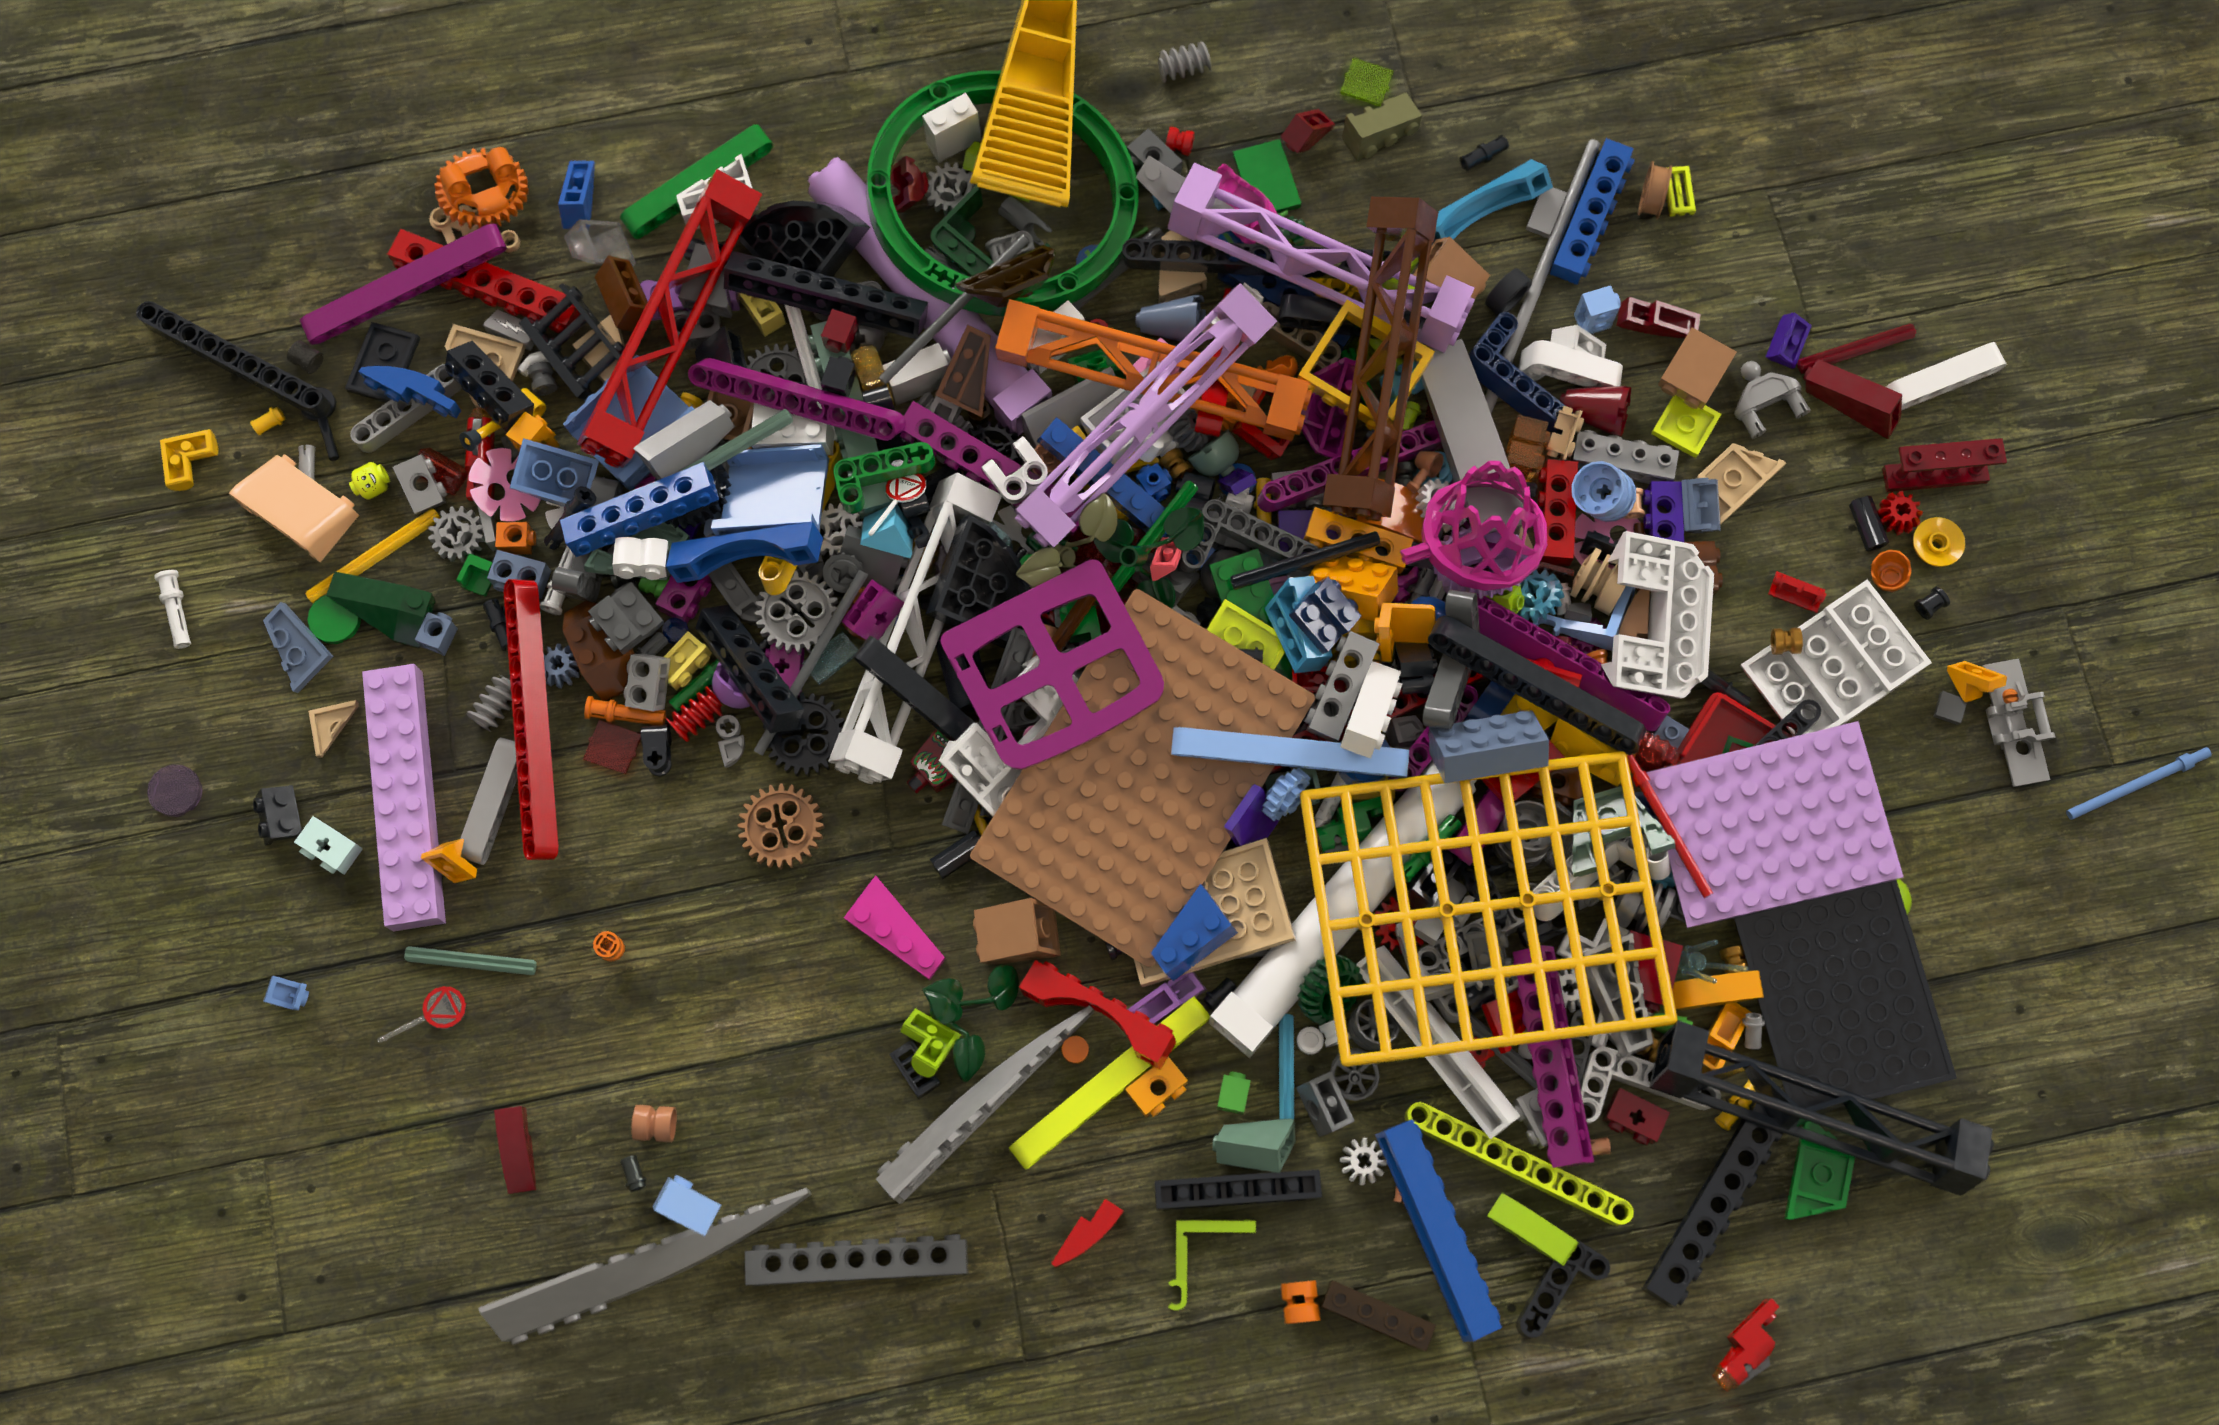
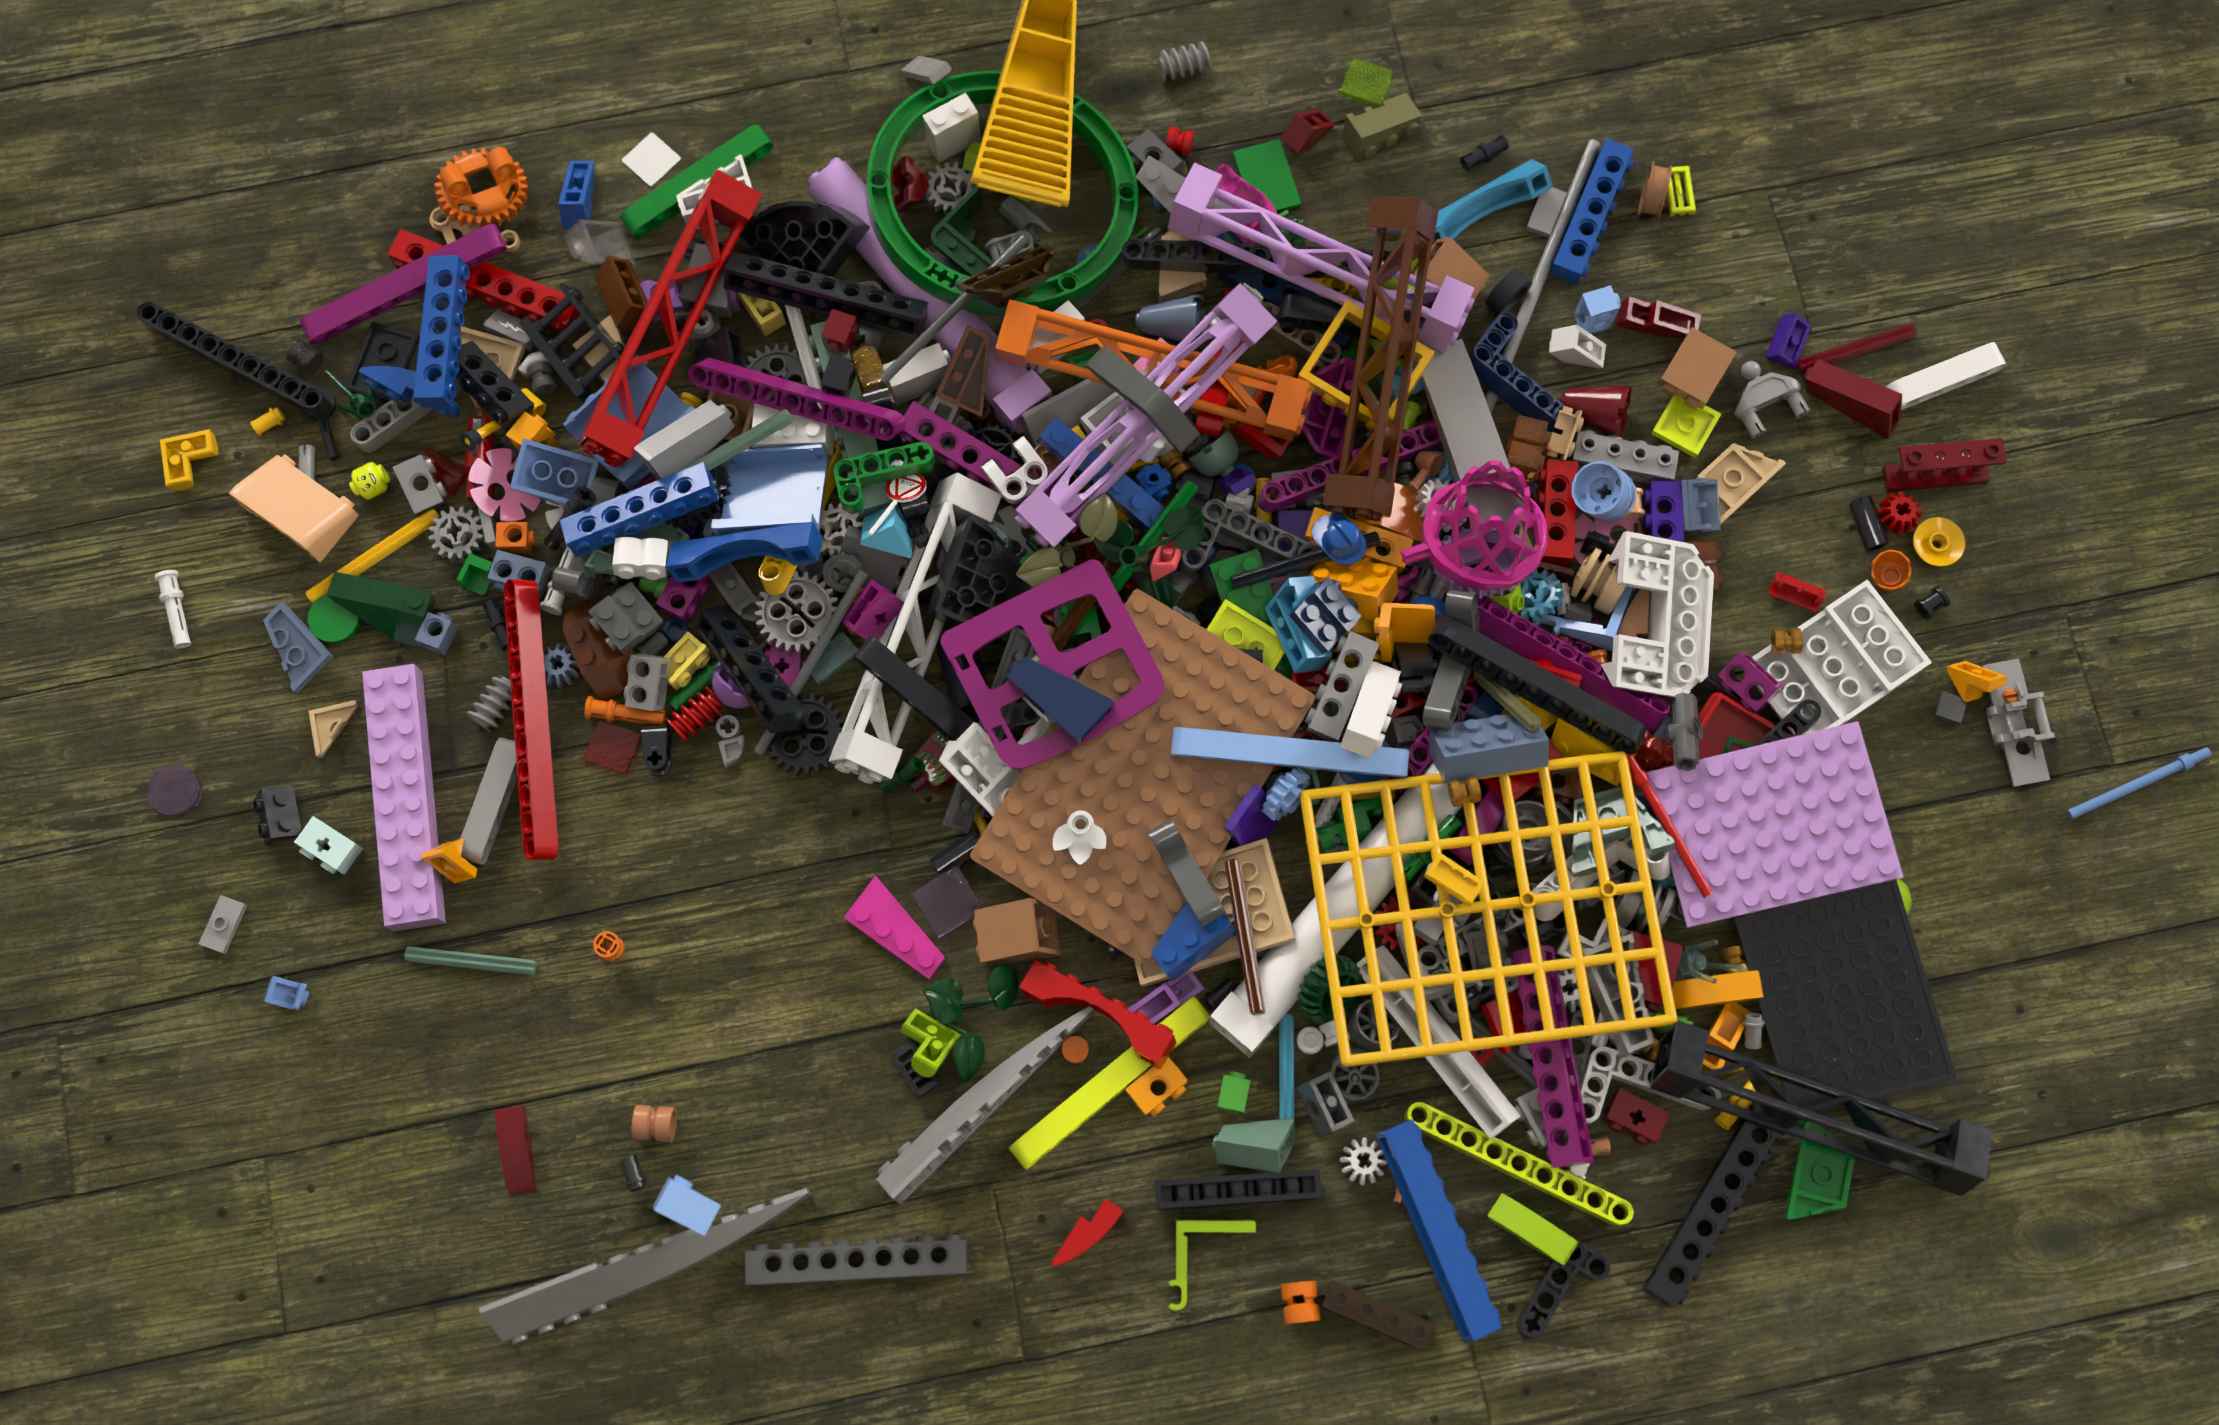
(223, 924): none -> light grey plate
(361, 404): none -> dark green plant
(434, 320): none -> blue brick
(441, 1008): piece -> none
(651, 159): none -> white sticker
(708, 324): none -> light grey bush
(757, 832): medium nougat gear -> none
(903, 774): none -> dark green pin
(926, 69): none -> light grey tile
(947, 901): none -> tile
(1062, 700): none -> dark blue slope
(1079, 841): none -> white plate
(1144, 396): none -> dark grey beam
(1186, 872): none -> dark grey beam
(1245, 937): none -> reddish brown axle
(1339, 539): none -> blue piece
(1454, 879): none -> yellow plate
(1464, 791): none -> pearl gold wheel
(1509, 702): none -> olive axle
(1569, 365): white beam -> none
(1579, 1171): none -> white piece
(1685, 731): none -> dark grey piece
(1750, 1349): red plate -> none
(1754, 675): none -> magenta brick

